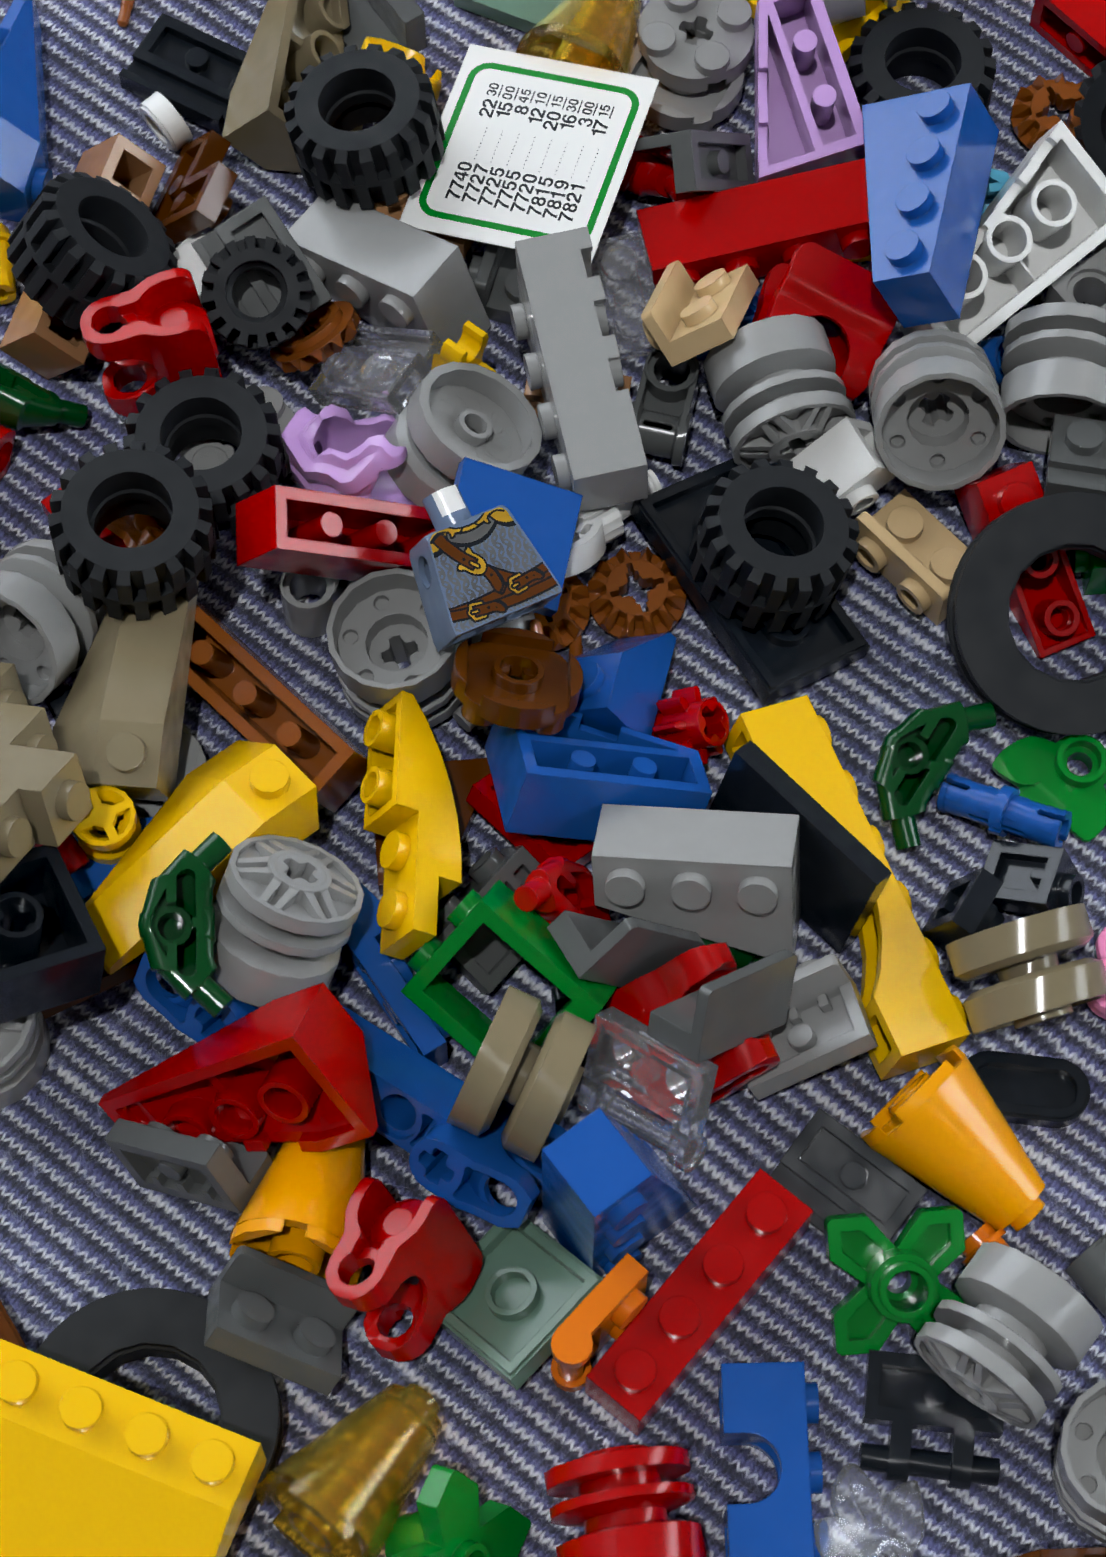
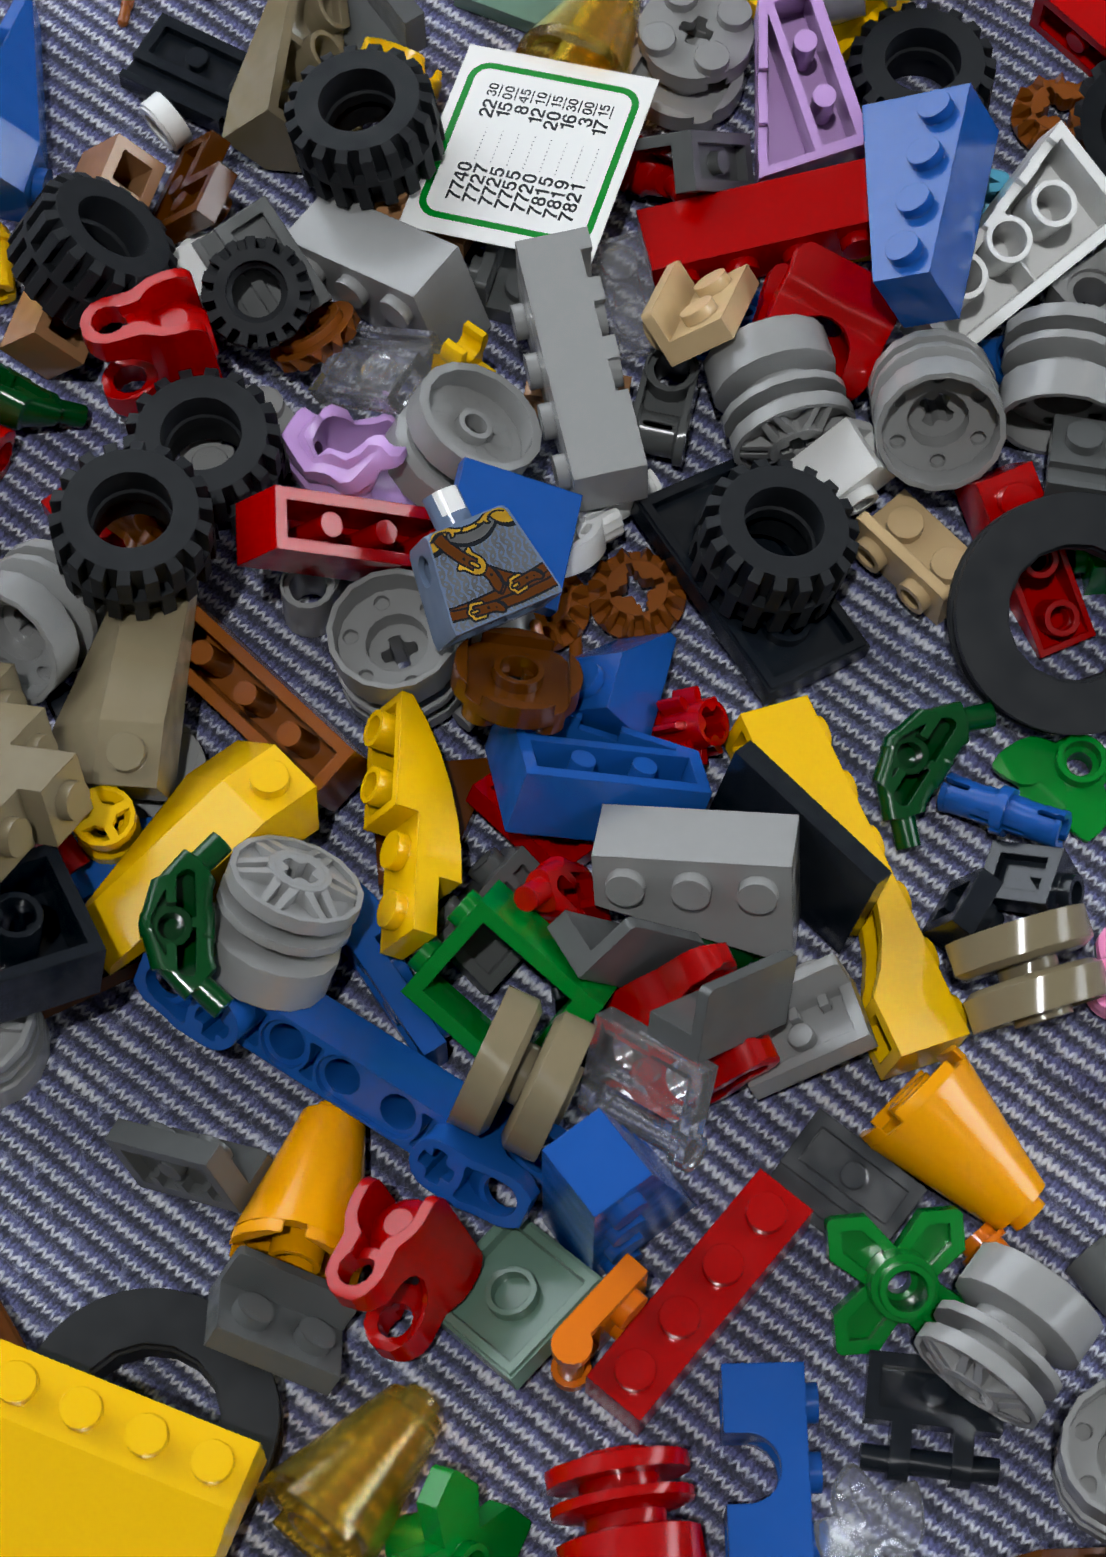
(269, 1077): red wedge -> none
(1033, 1087): black tile -> none

